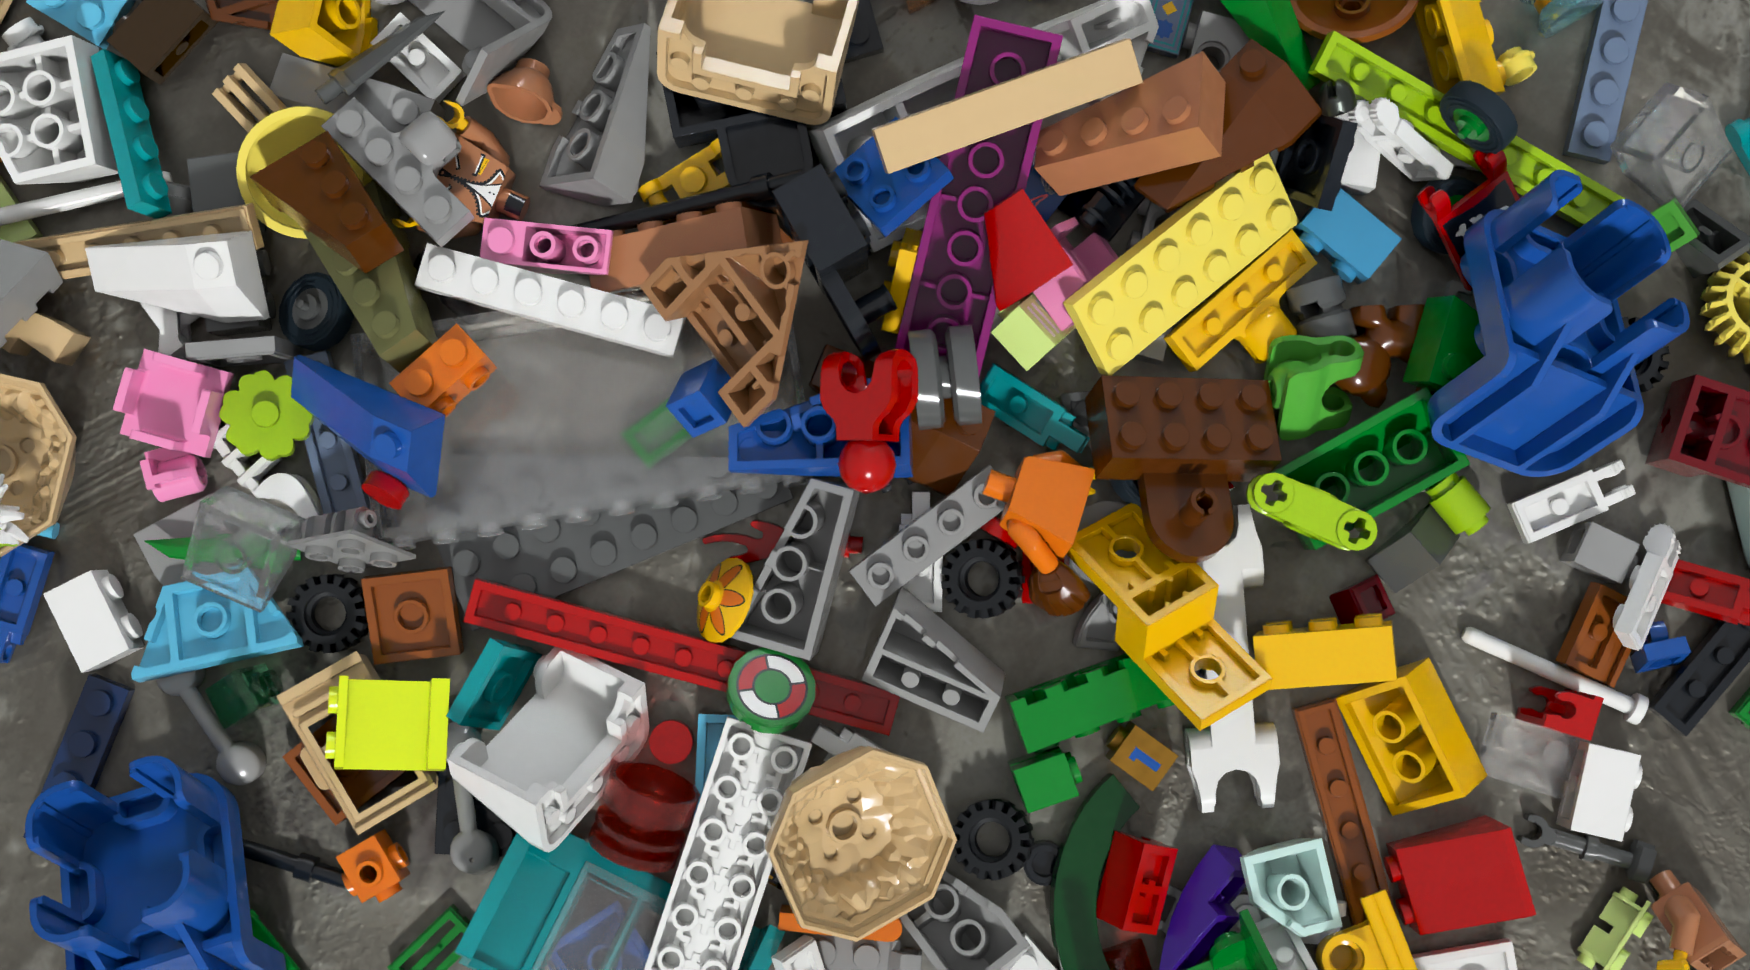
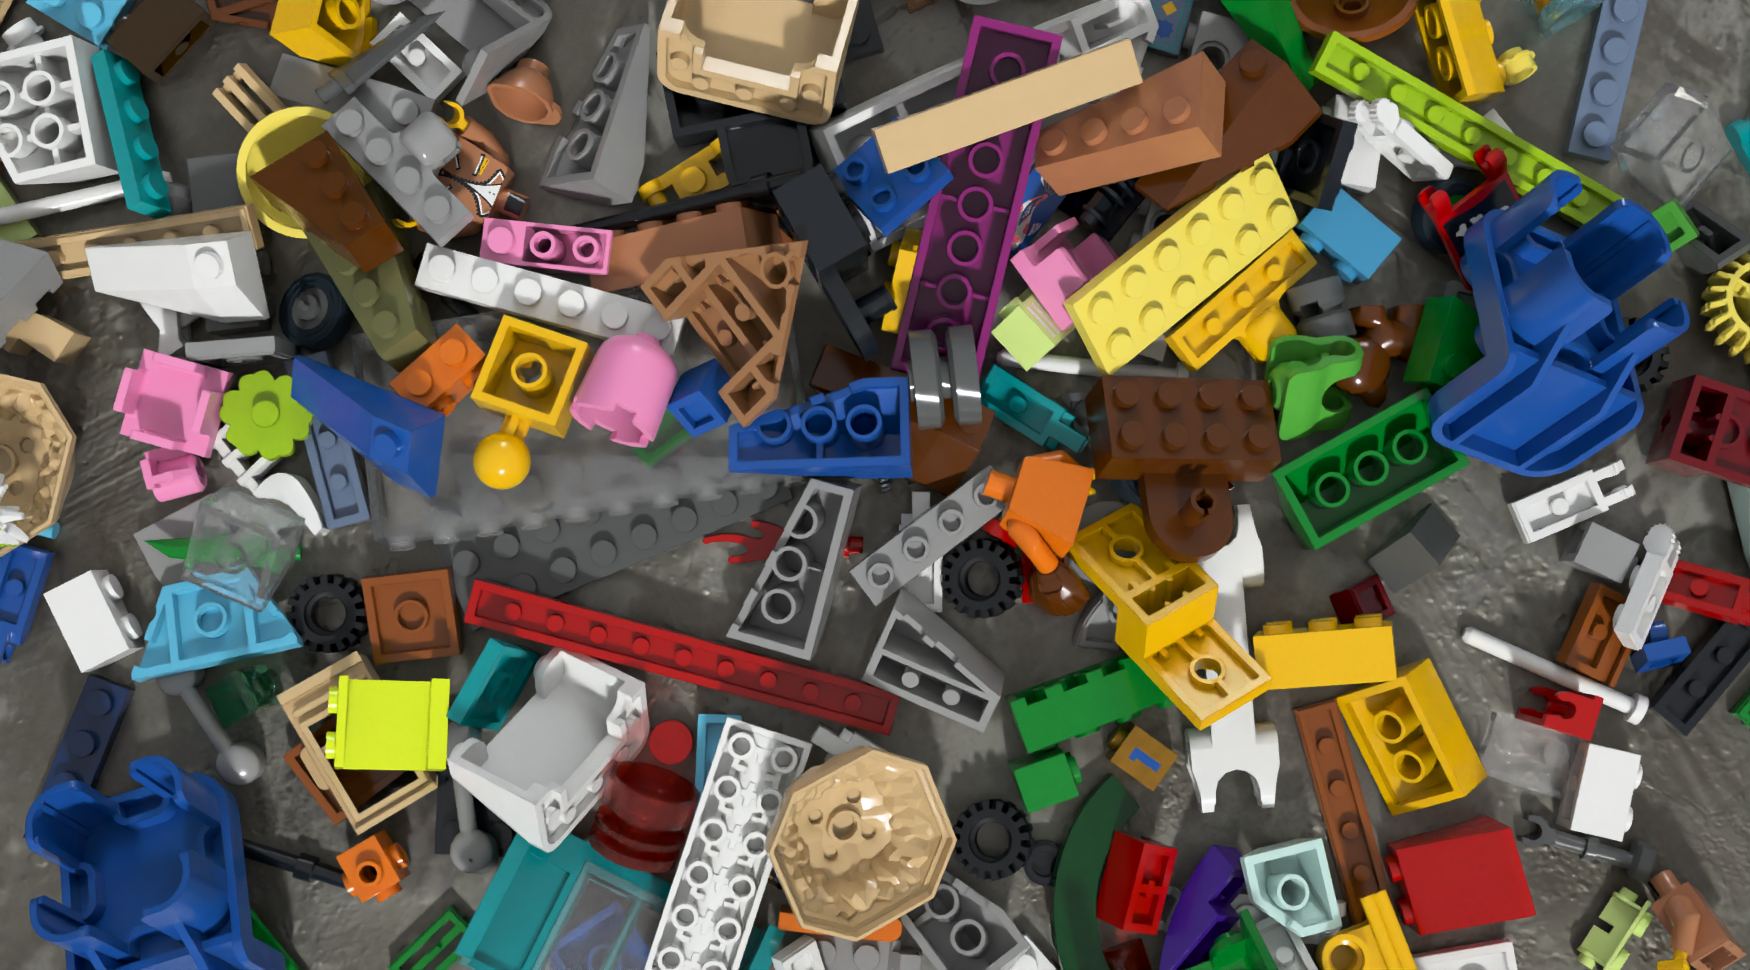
(347, 541): light grey hinge -> none
(385, 489): red tile -> none
(503, 390): none -> yellow brick
(626, 389): none -> bright pink cylinder
(724, 600): yellow dish -> none
(770, 690): tile -> none
(869, 413): red piece -> none
(1021, 249): red slope -> none
(1087, 367): none -> white bar
(1311, 512): lime piece -> none
(1336, 99): pearl dark grey hinge -> none
(1459, 504): lime brick -> none
(1478, 117): black wheel -> none

